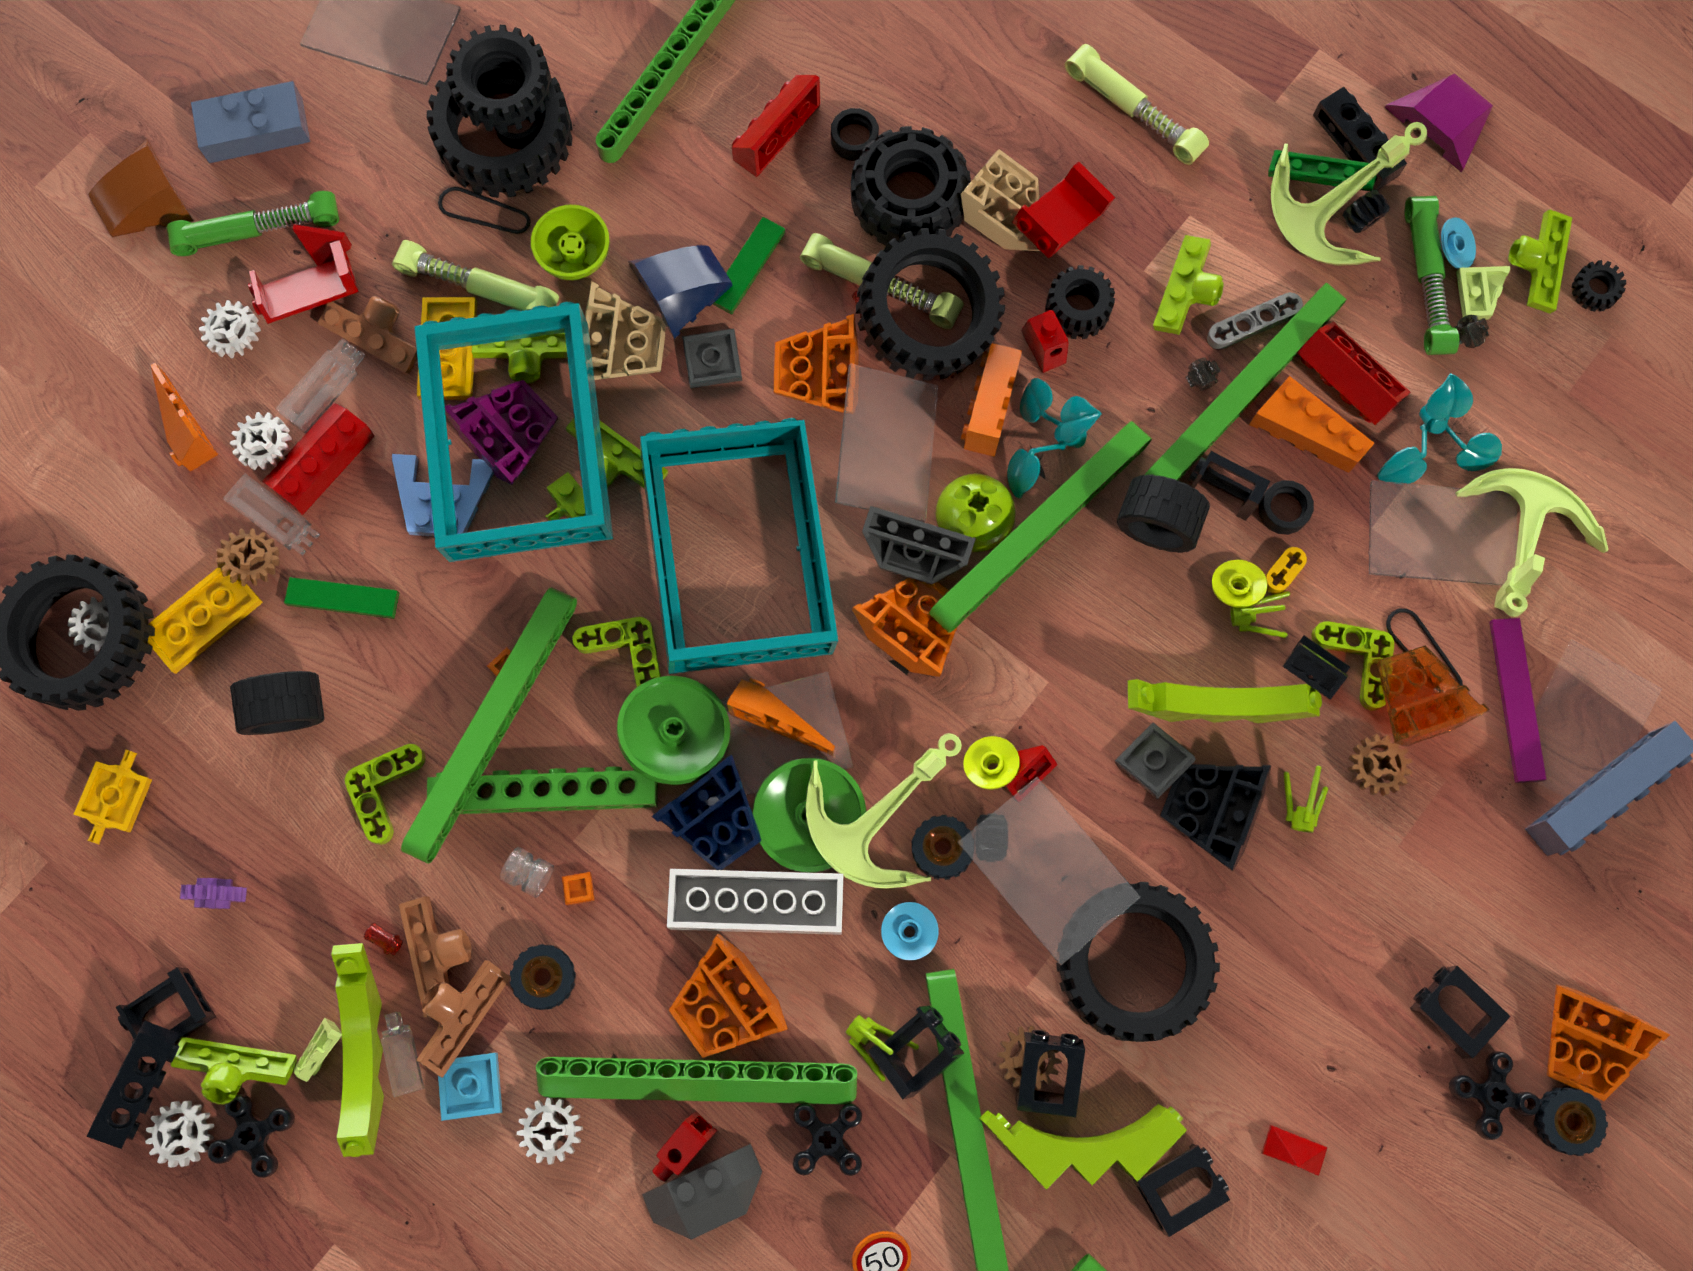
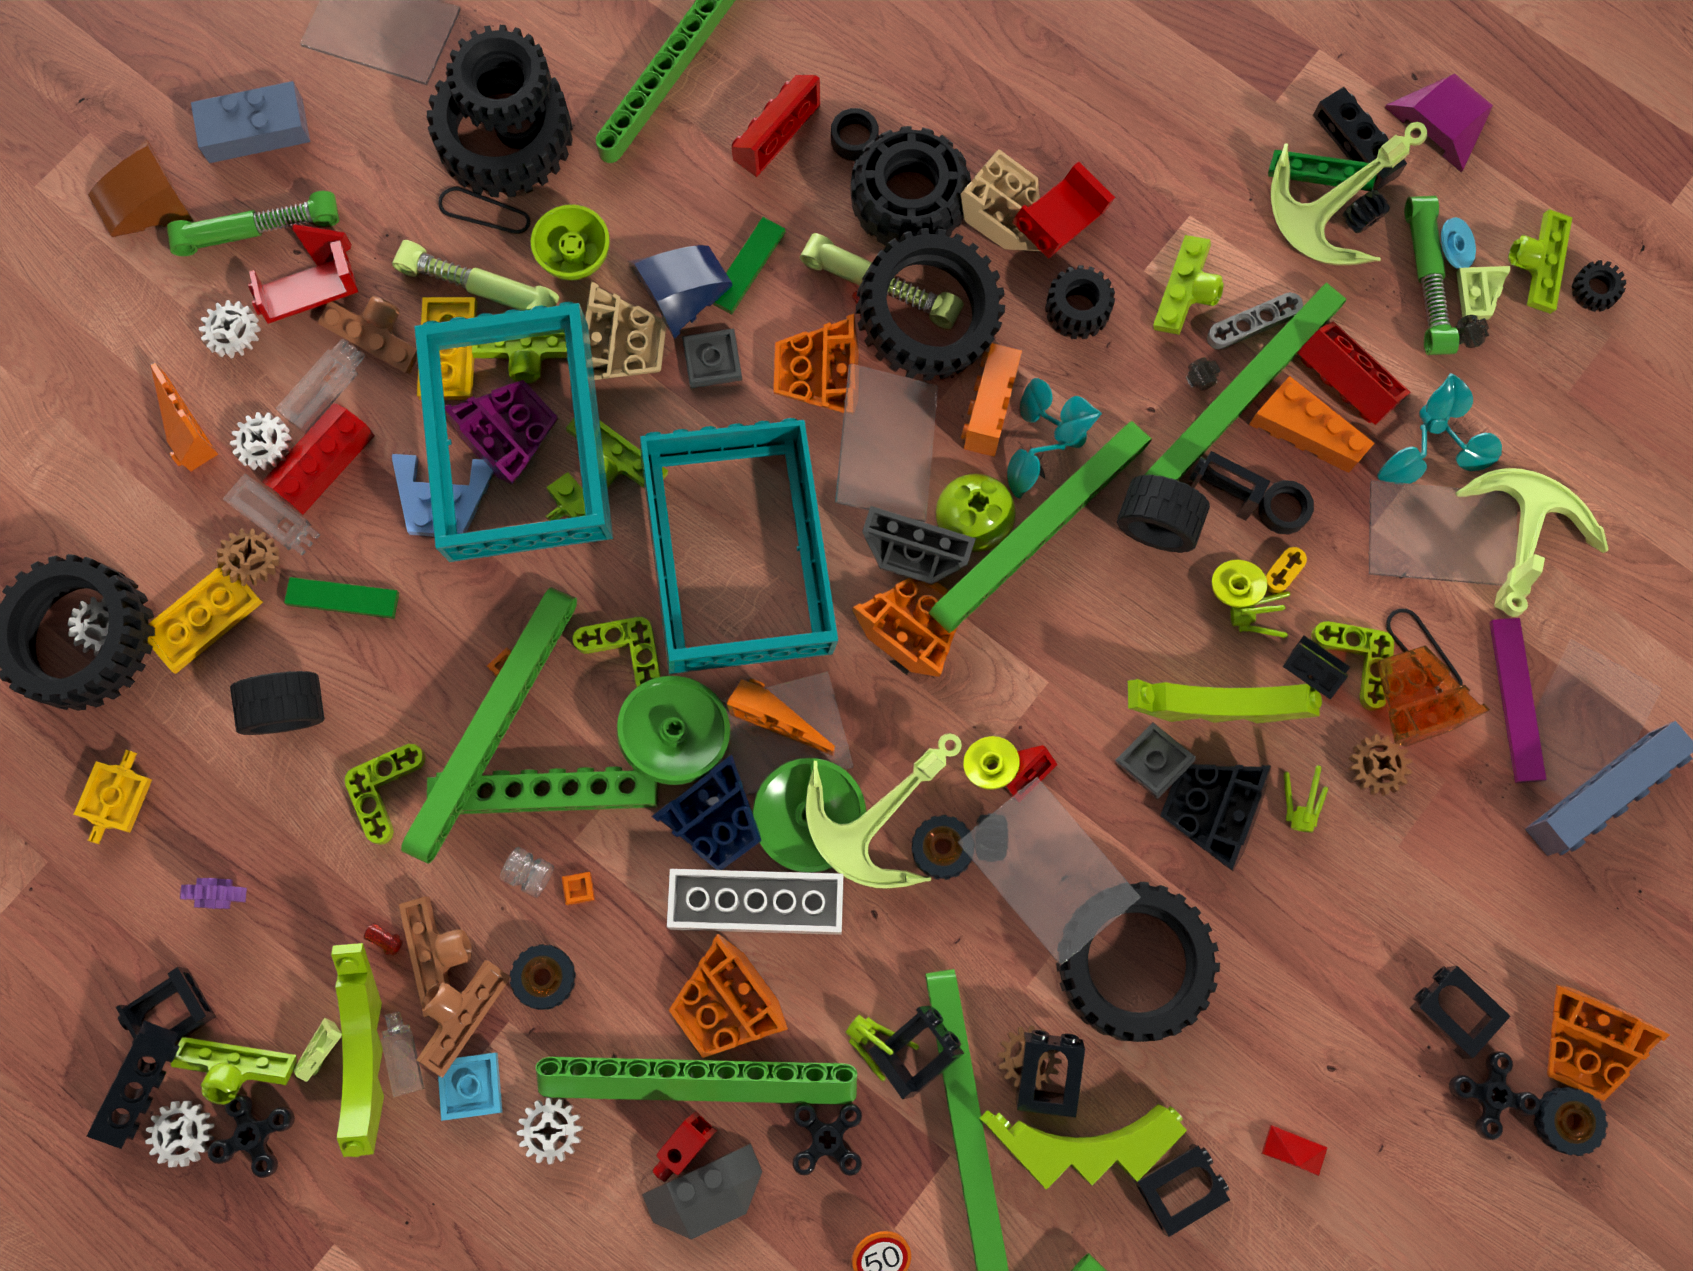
(909, 915): medium azure dish -> none
(1046, 335): red torso -> none
(1087, 66): yellowish green piece -> none

